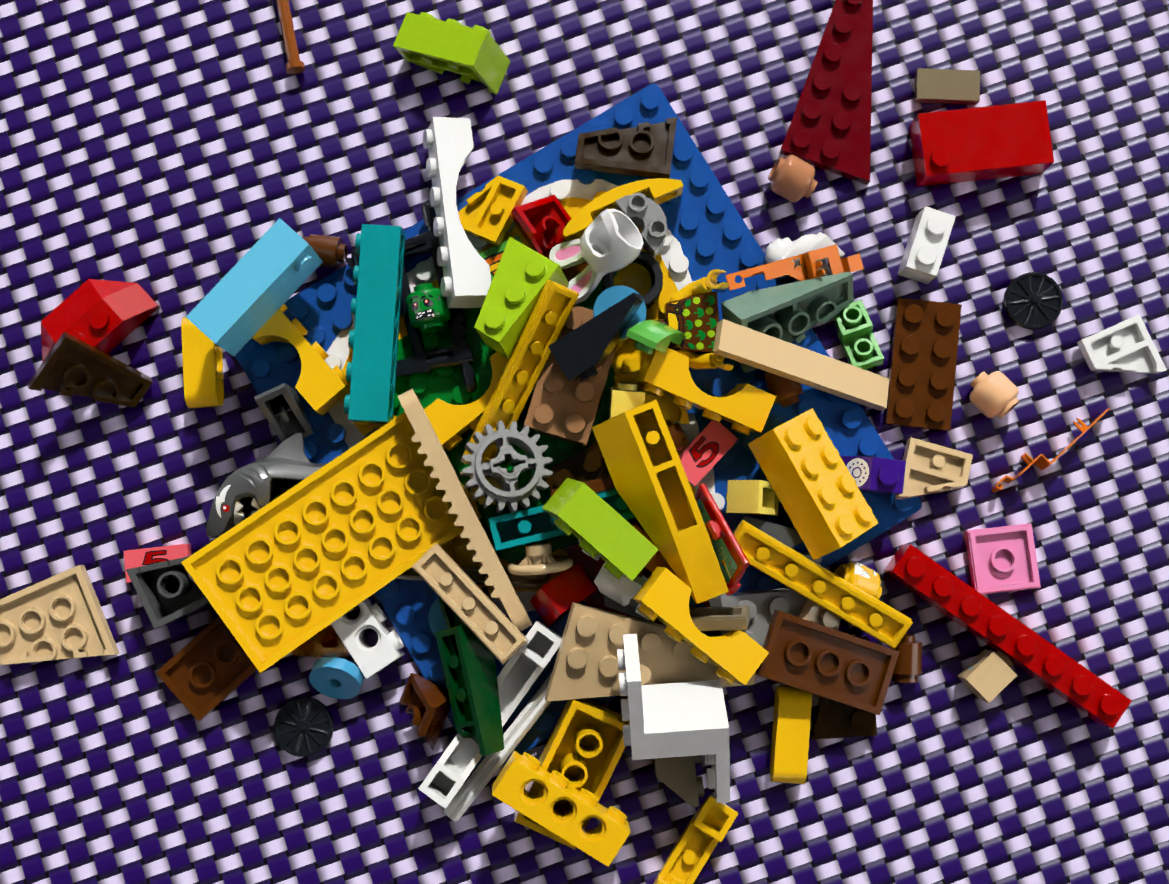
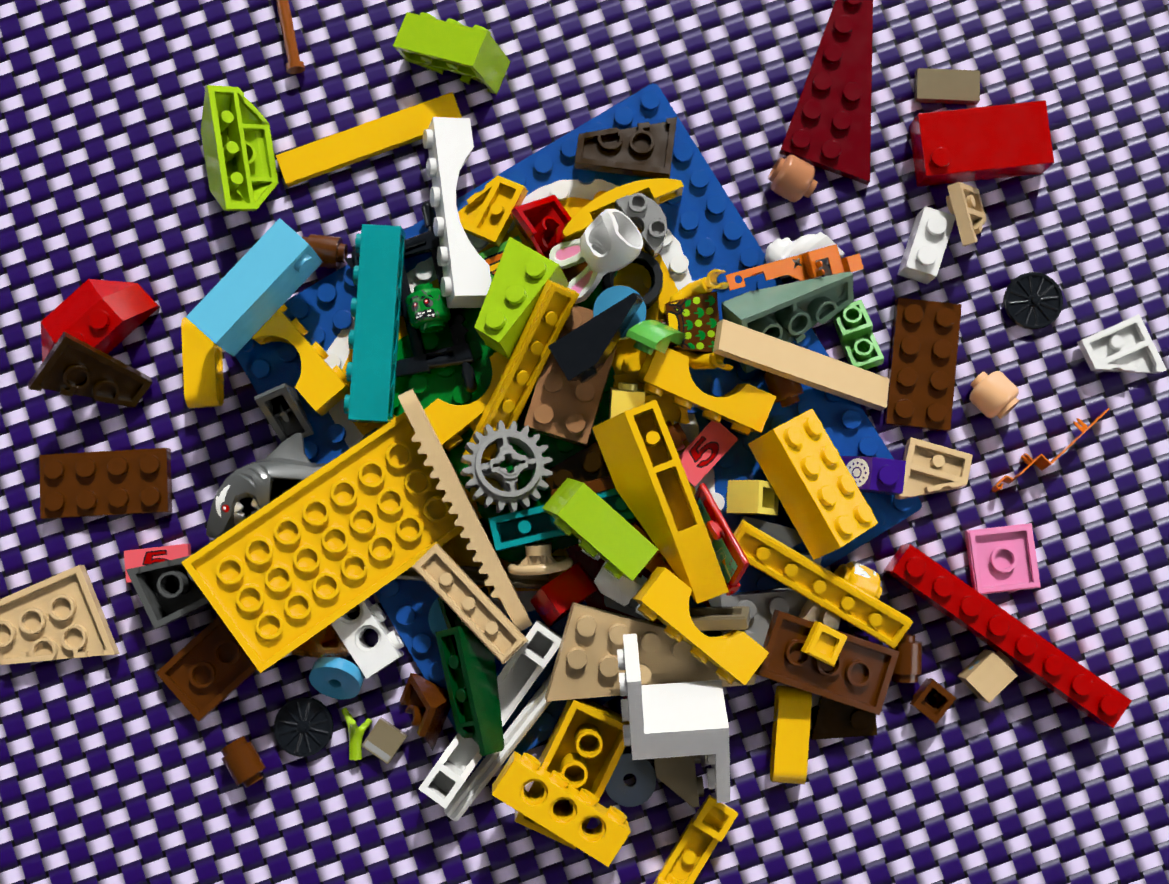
(105, 483): none -> reddish brown plate
(236, 150): none -> lime wedge
(243, 762): none -> reddish brown brick
(355, 735): none -> lime bar
(364, 140): none -> yellow tile
(384, 740): none -> dark tan tile
(638, 792): none -> sand blue piece
(824, 643): none -> yellow tile
(942, 701): none -> reddish brown piece
(968, 209): none -> tan wing

